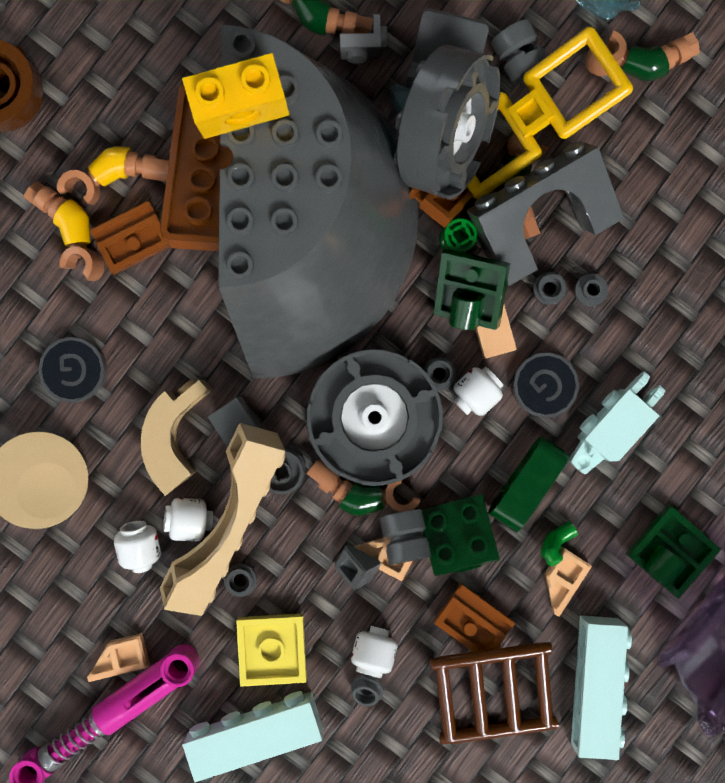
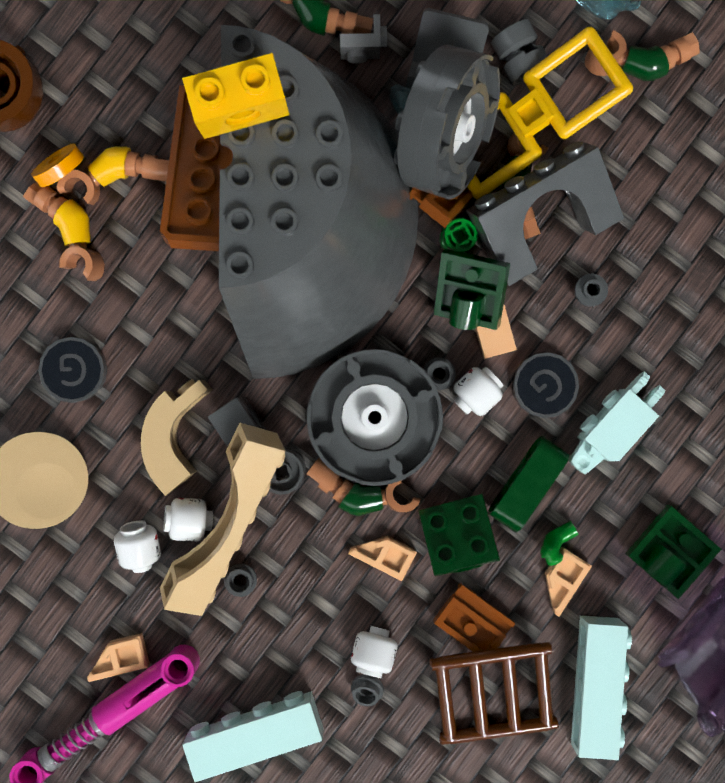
(57, 165): none -> light orange piece
(130, 238): dark orange plate -> none
(271, 649): light yellow plate -> none
(356, 566): dark grey slope -> none
(405, 537): dark grey wheel -> none
(558, 284): dark grey plate -> none

